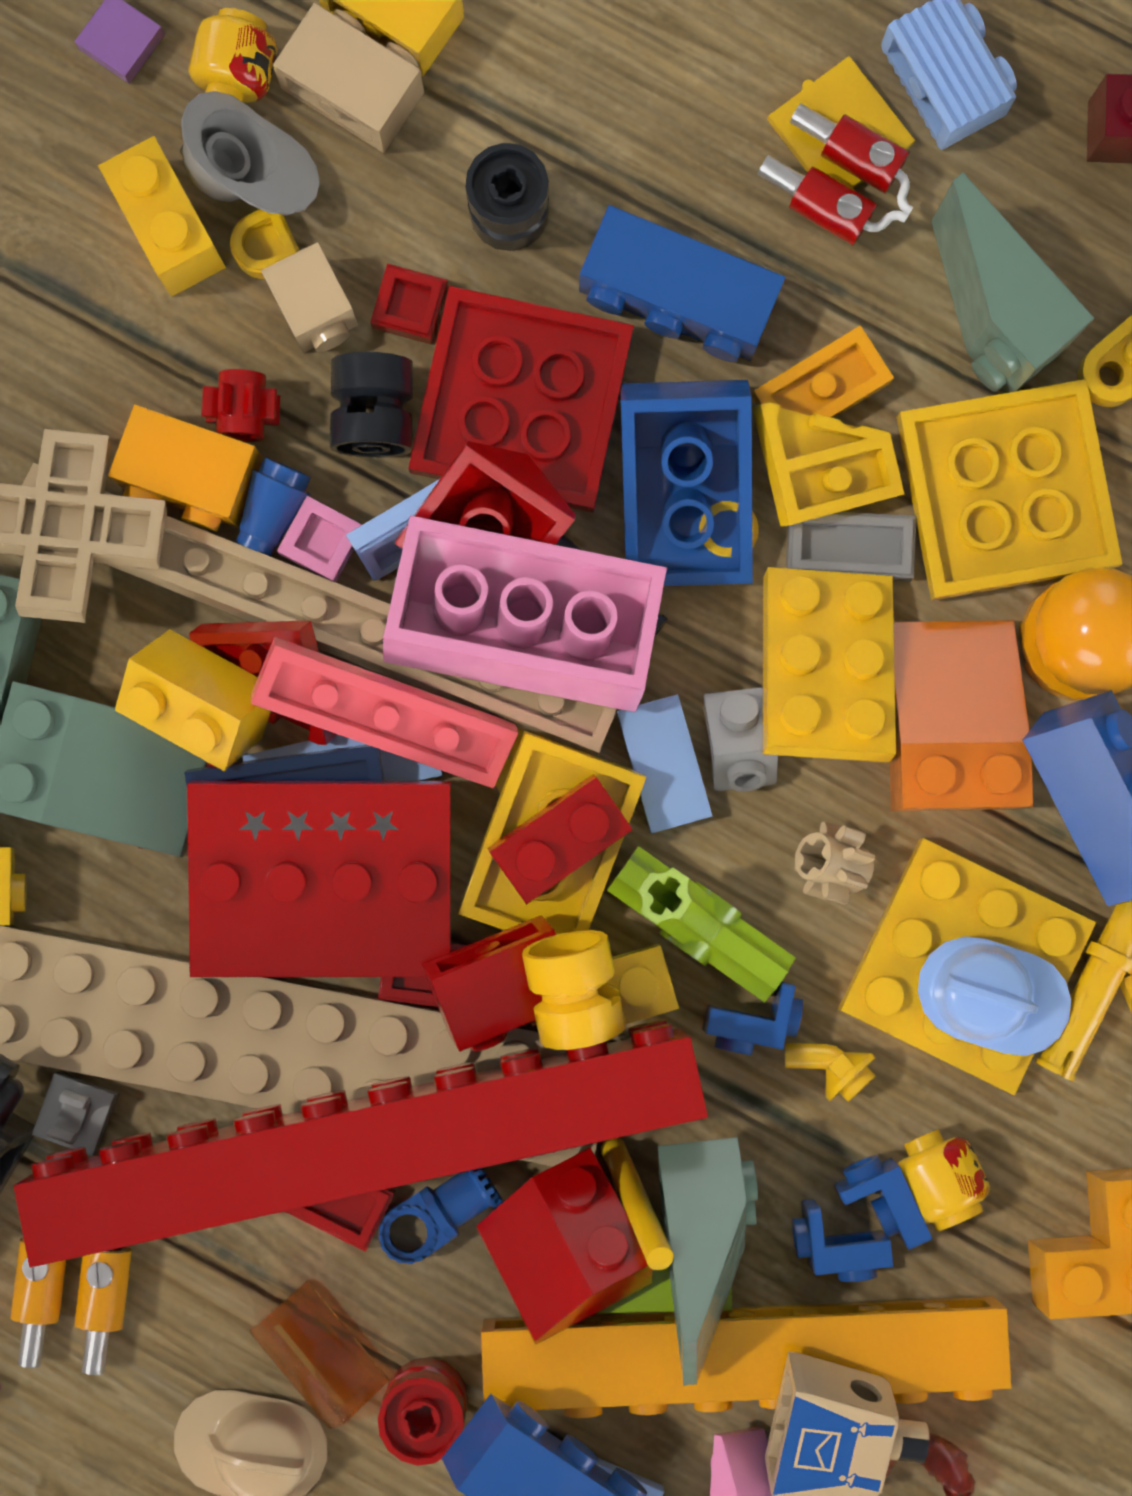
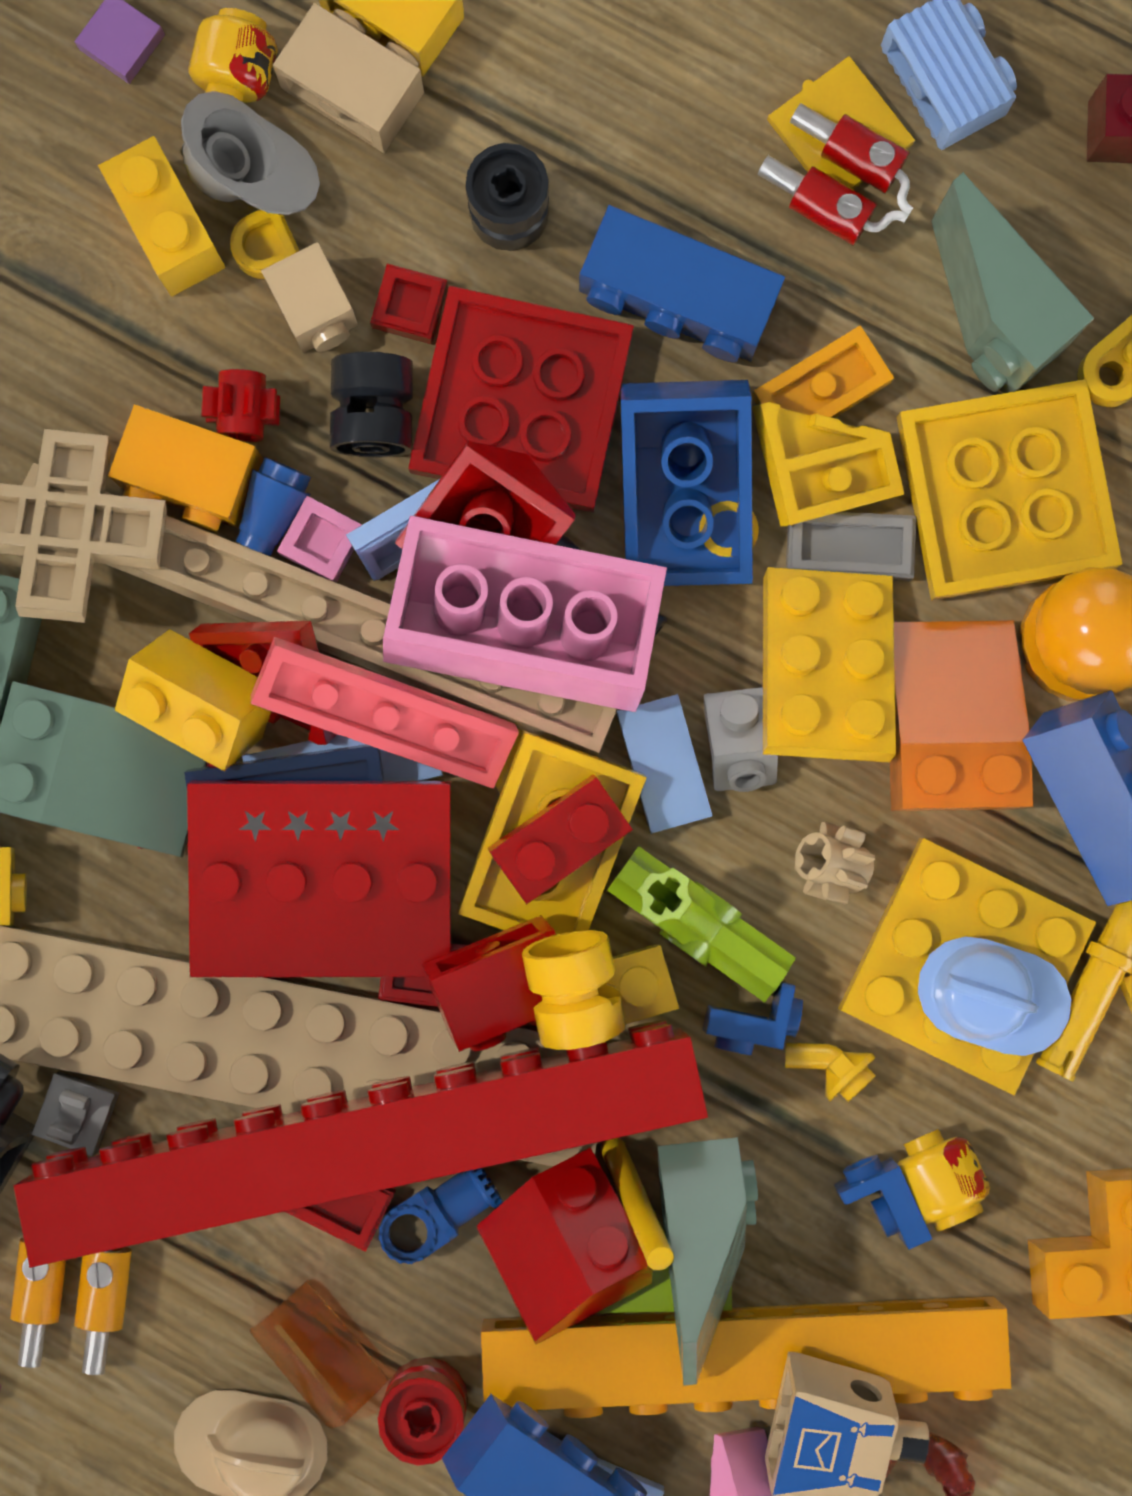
(850, 1255): blue bracket -> none

